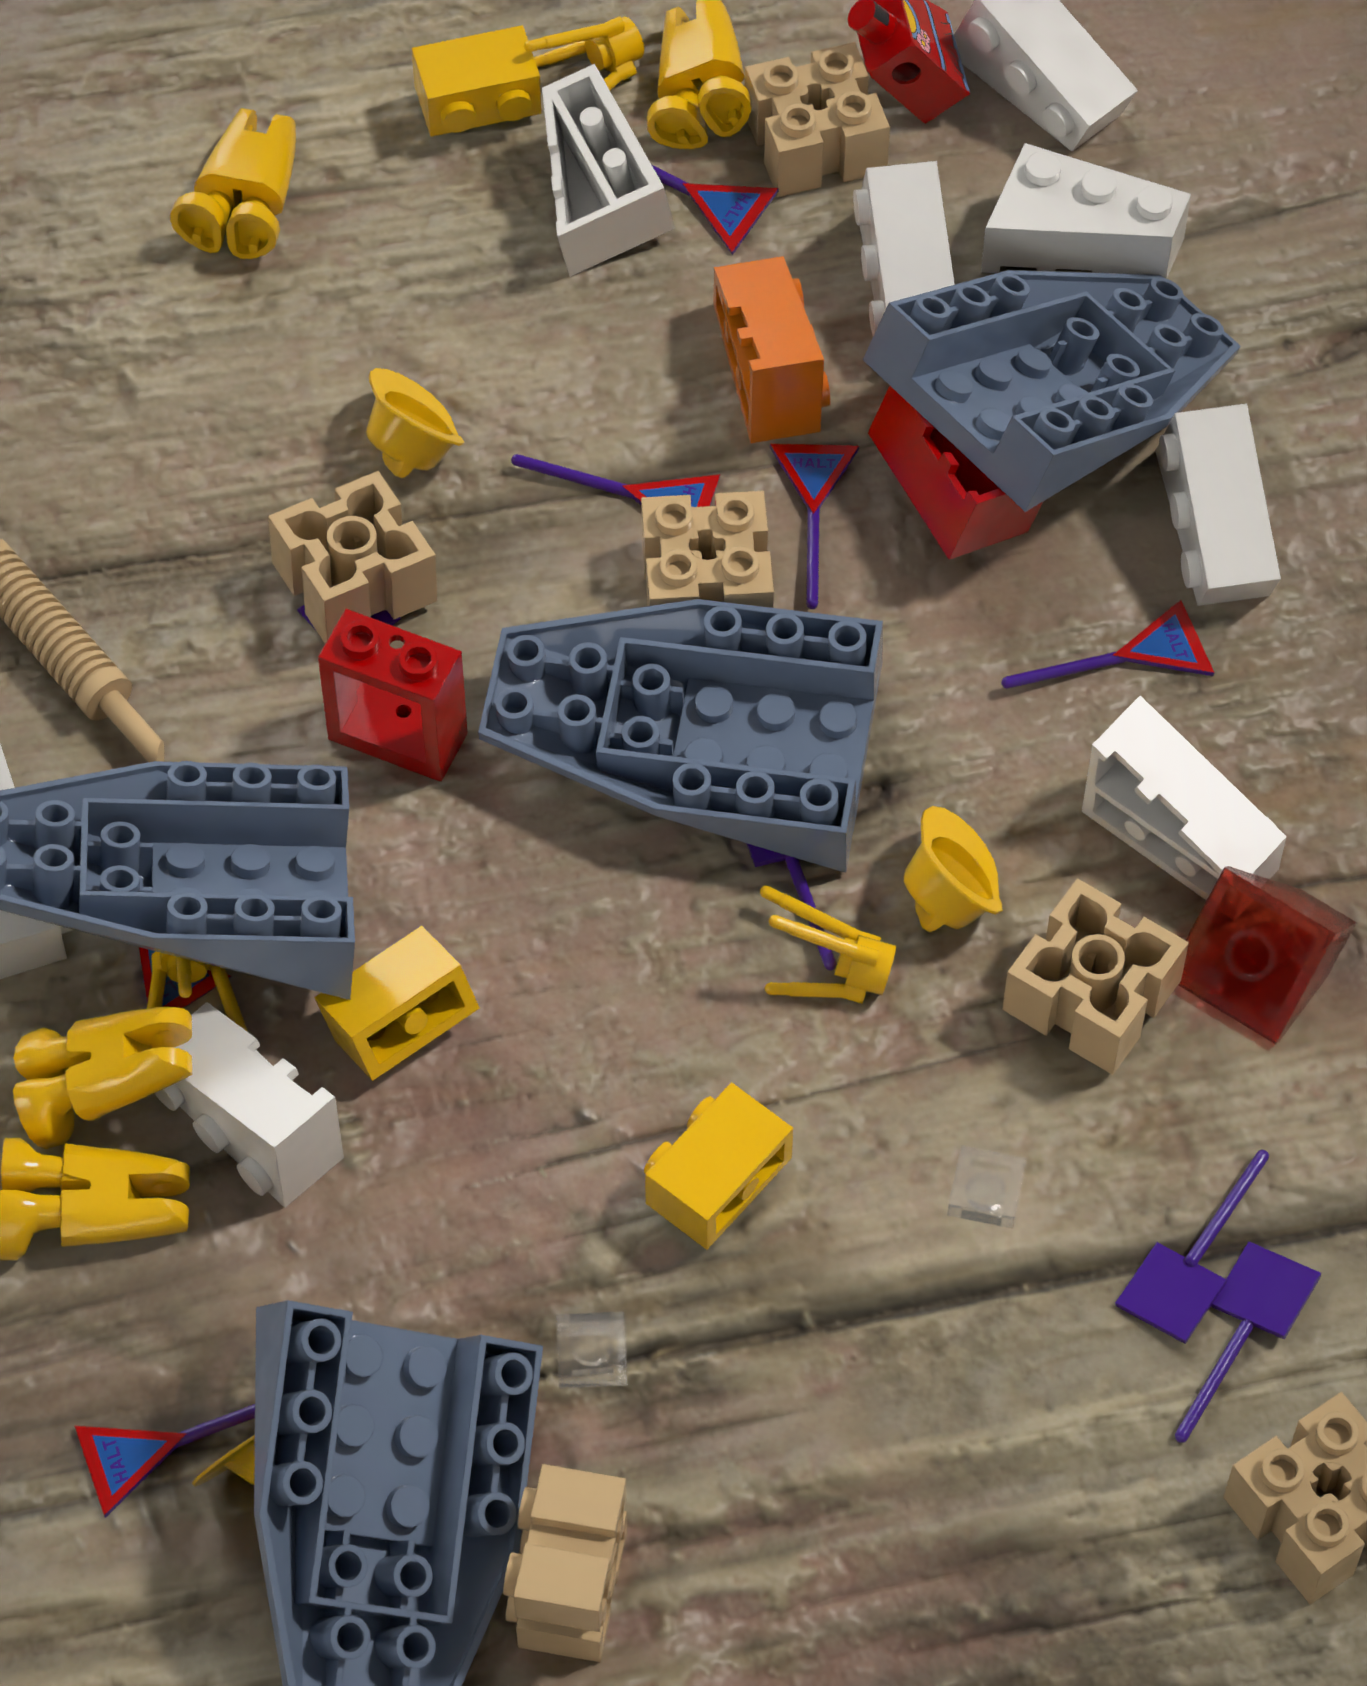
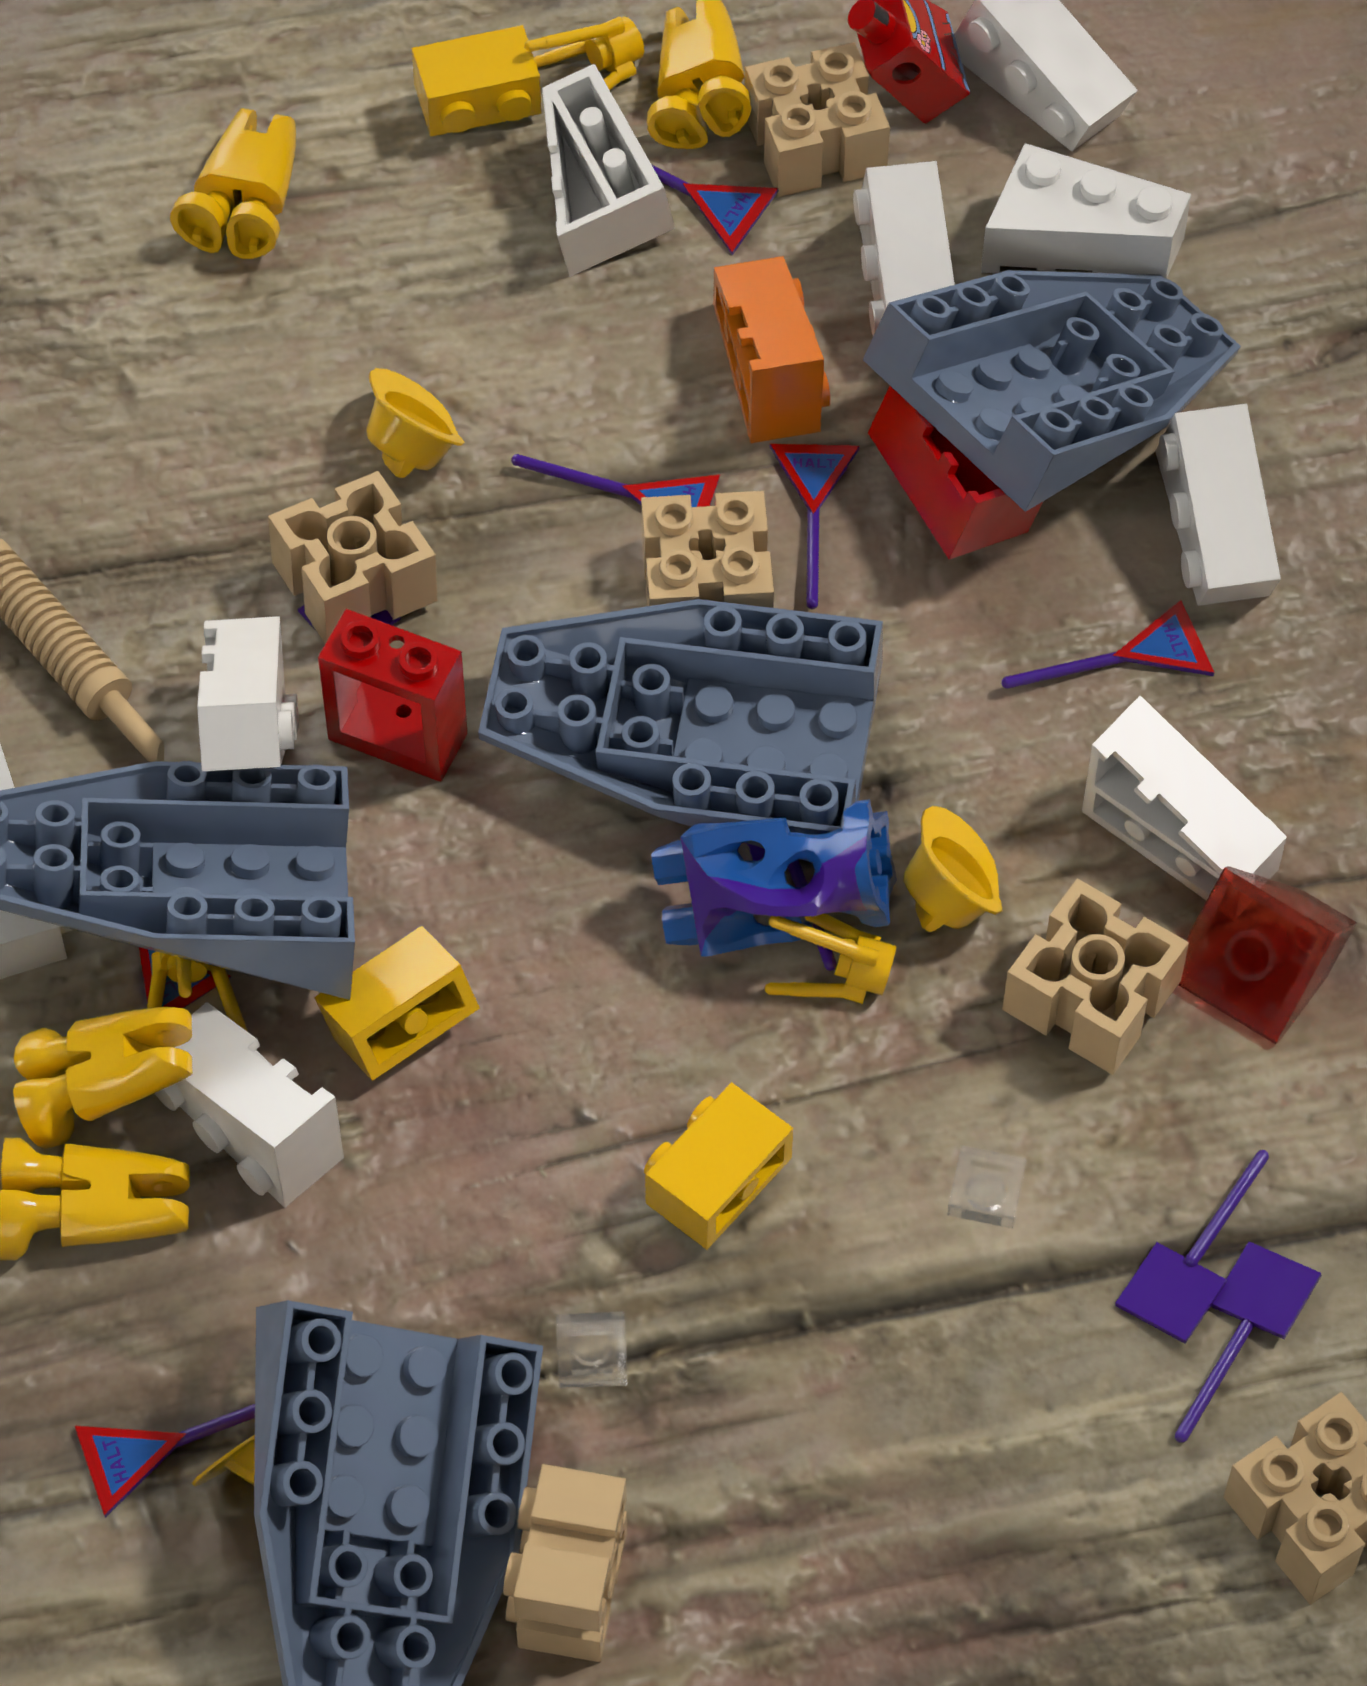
(242, 696): none -> white wedge
(850, 877): none -> blue hips

